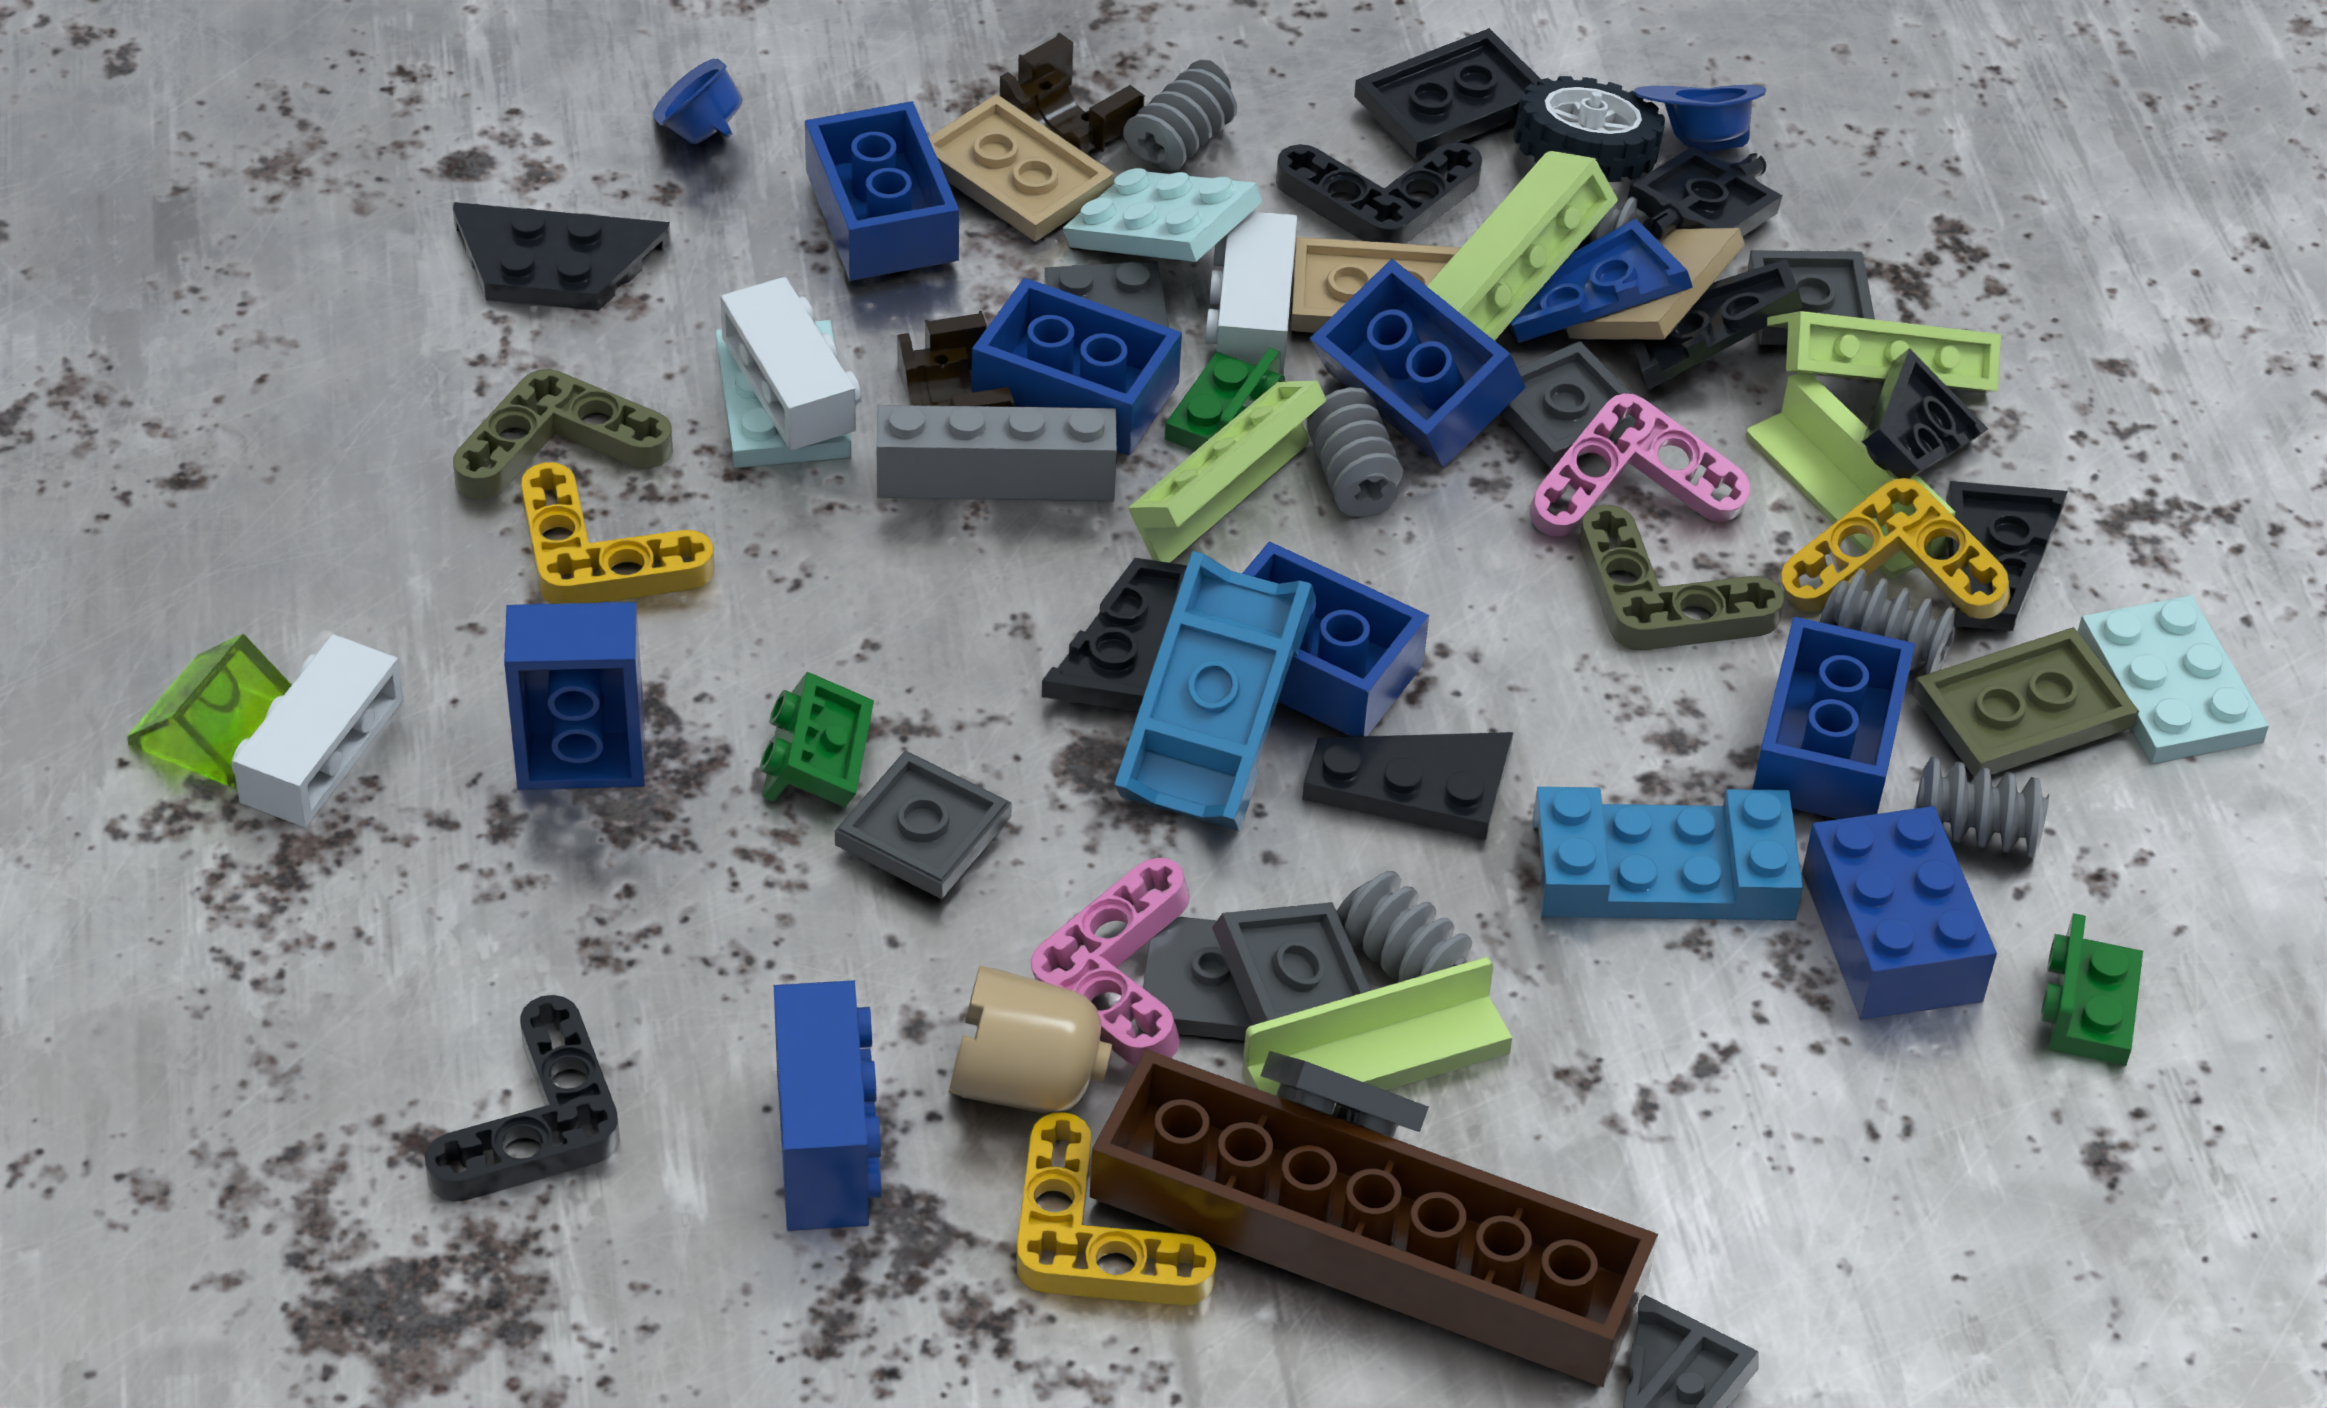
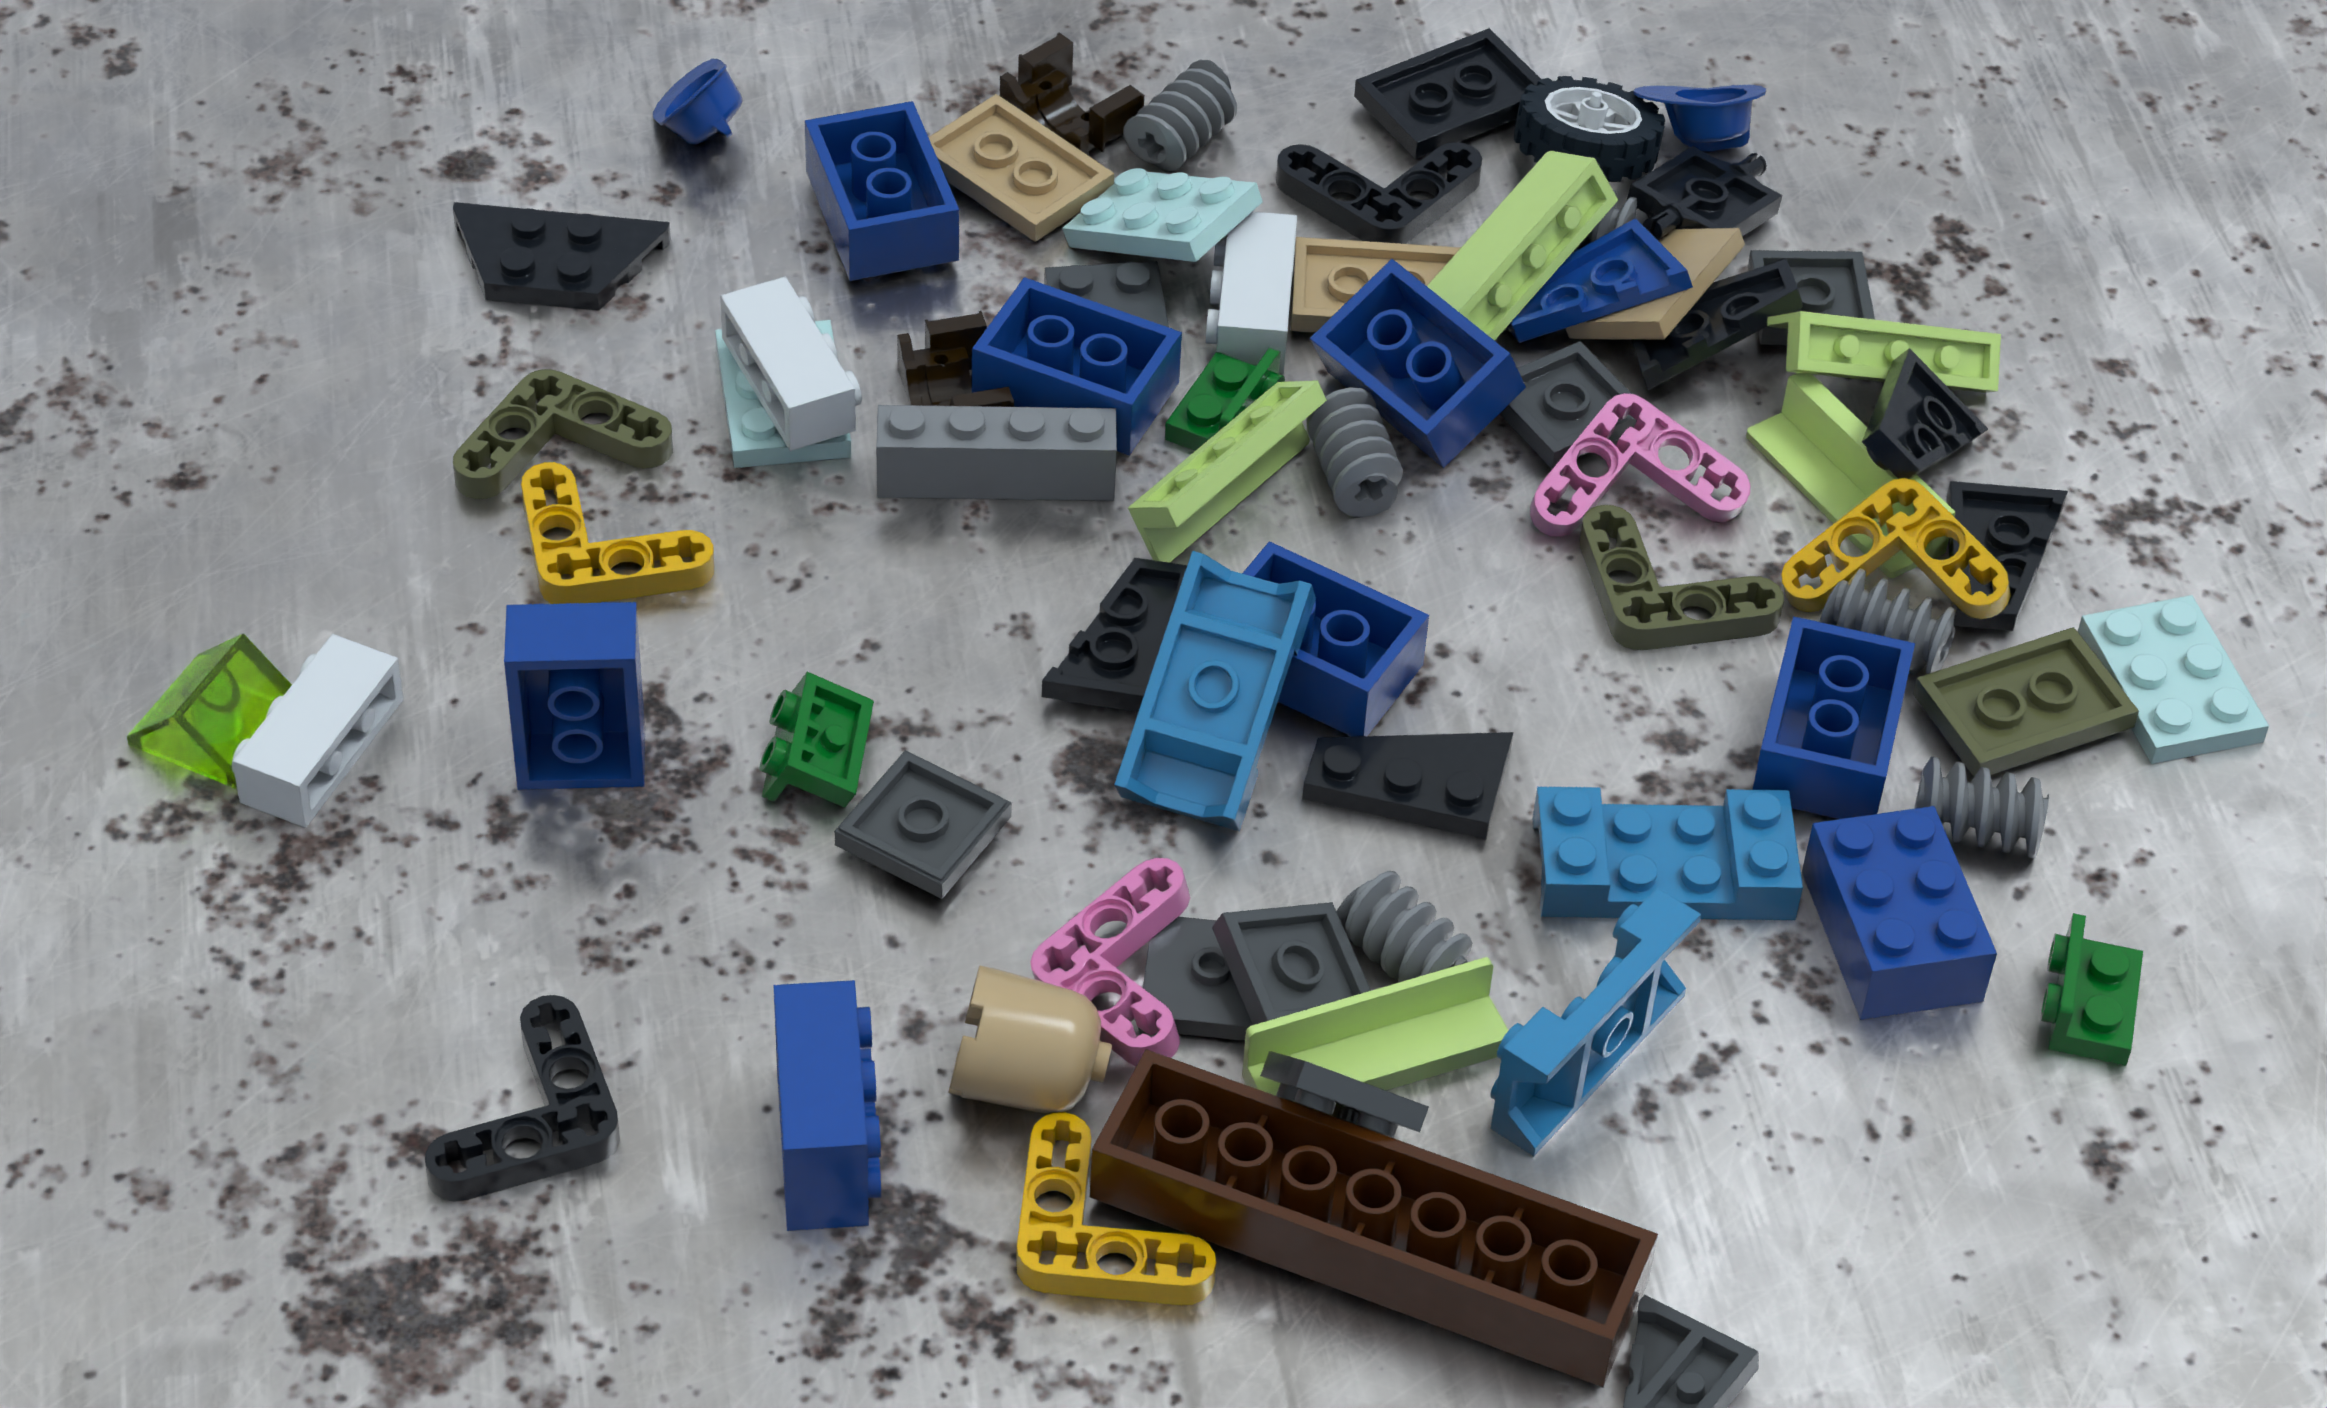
(1560, 1062): none -> dark azure piece

